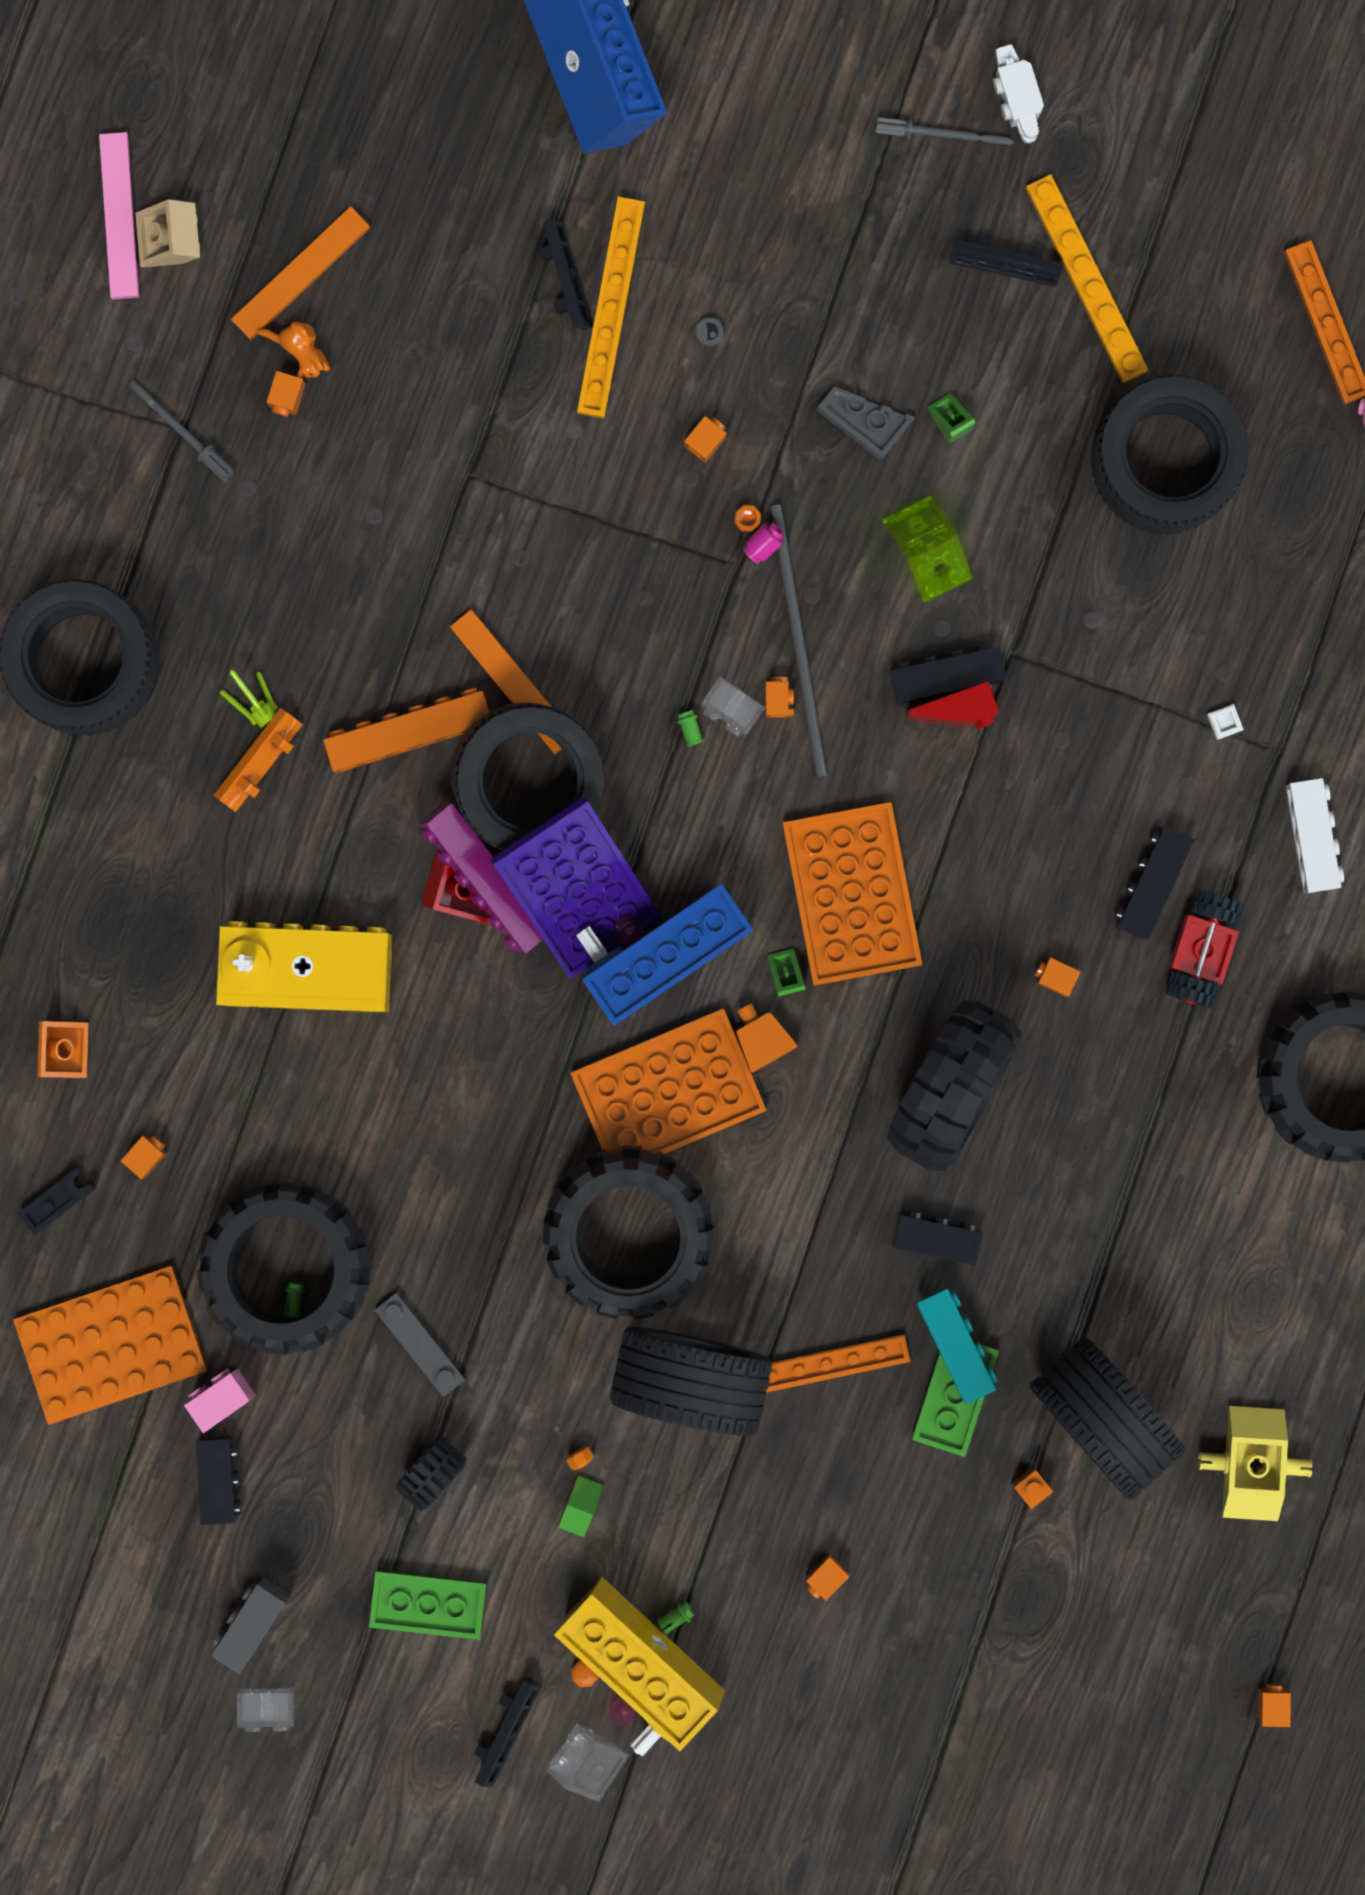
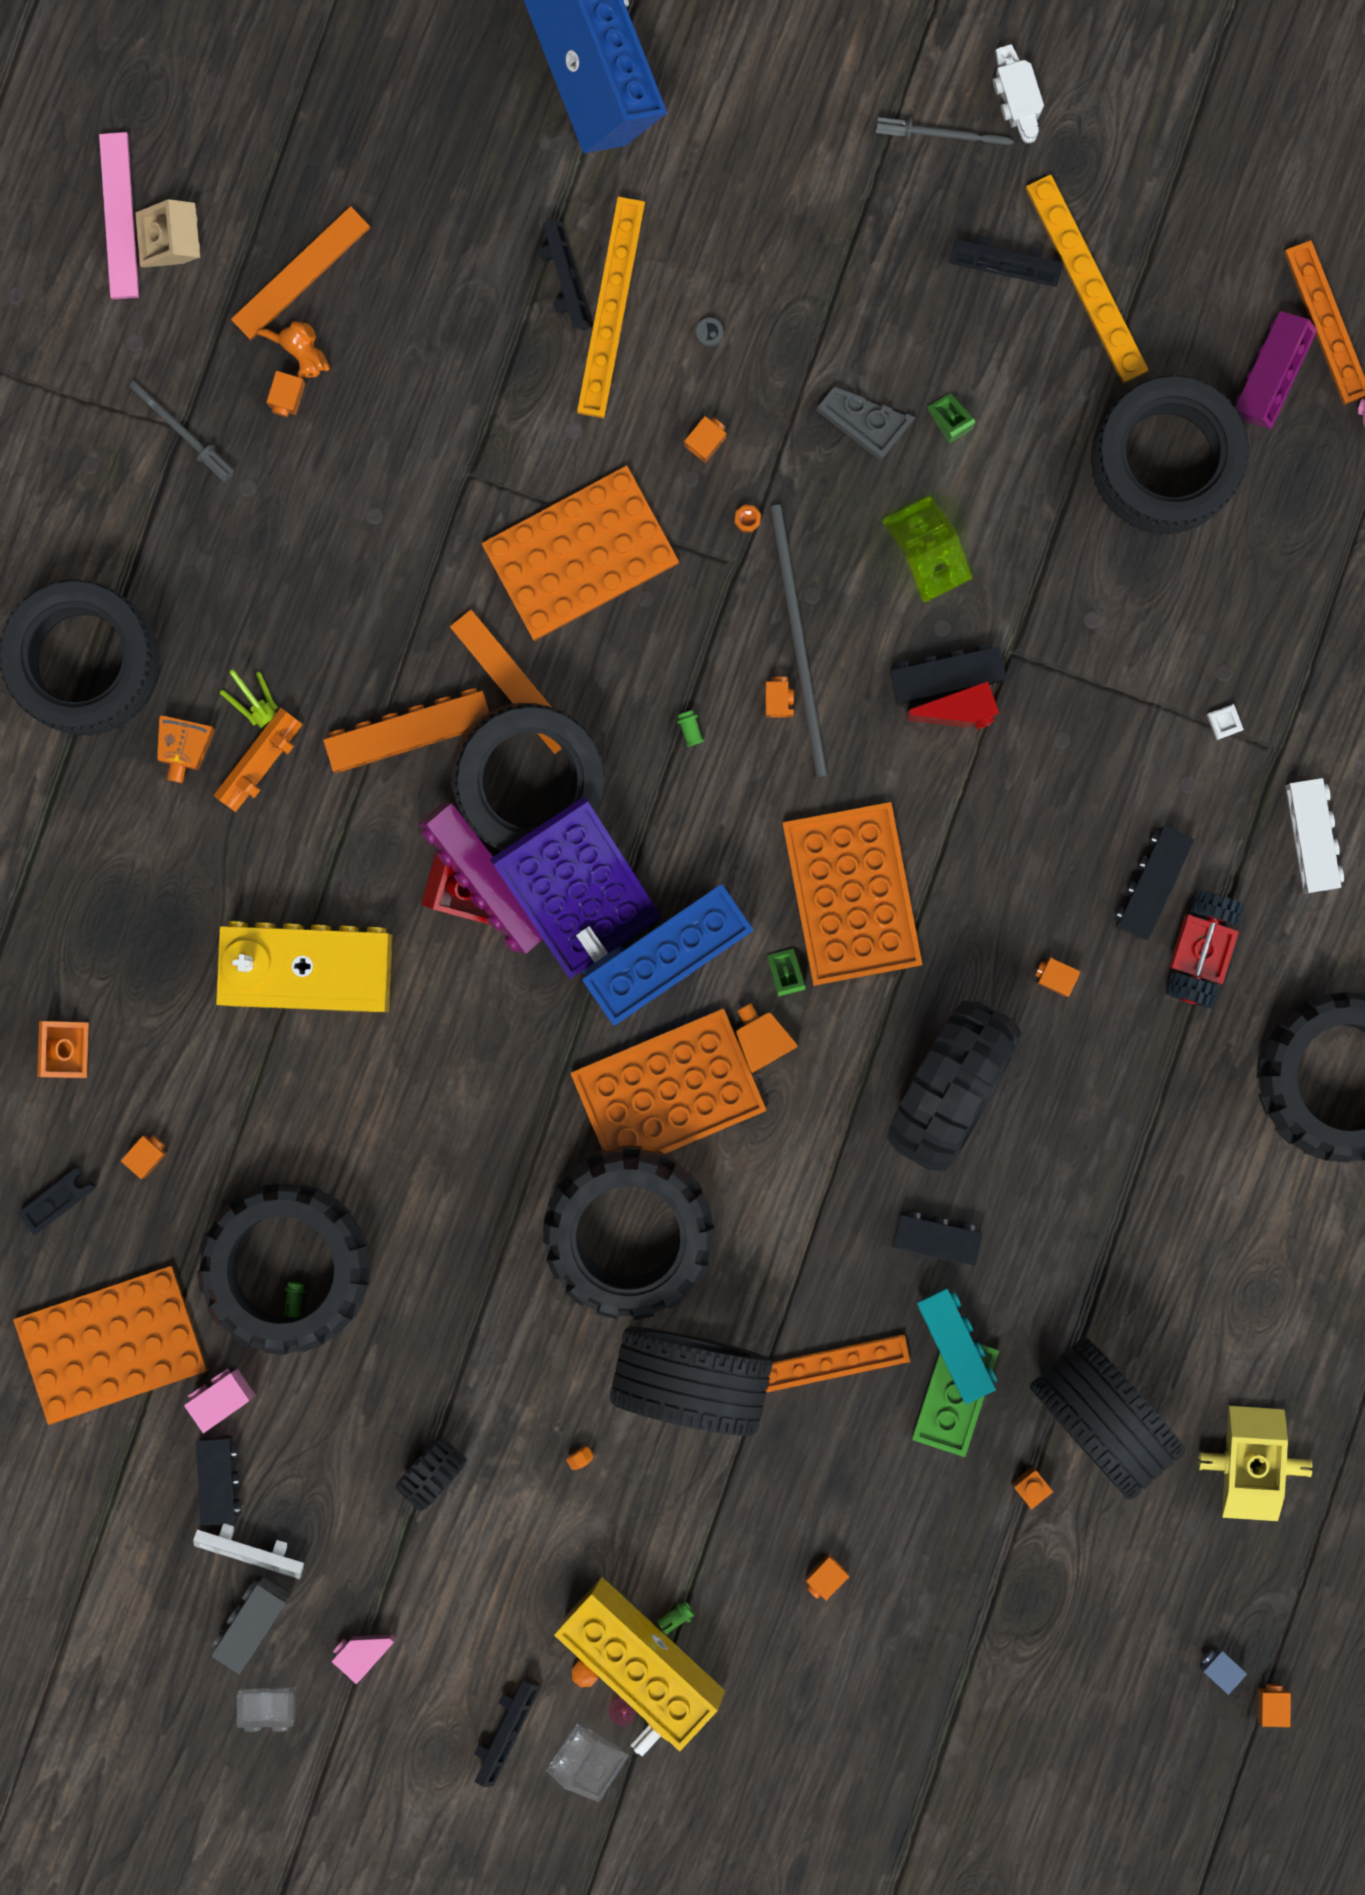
(182, 745): none -> orange torso
(225, 1546): none -> white hinge
(360, 1654): none -> bright pink slope
(420, 1344): dark grey plate -> none
(427, 1604): bright green plate -> none
(580, 553): none -> orange plate
(581, 1506): bright green slope -> none
(628, 930): tile -> none
(732, 708): clear brick -> none
(764, 542): dark pink brick -> none
(1222, 1669): none -> sand blue brick
(1275, 369): none -> magenta brick

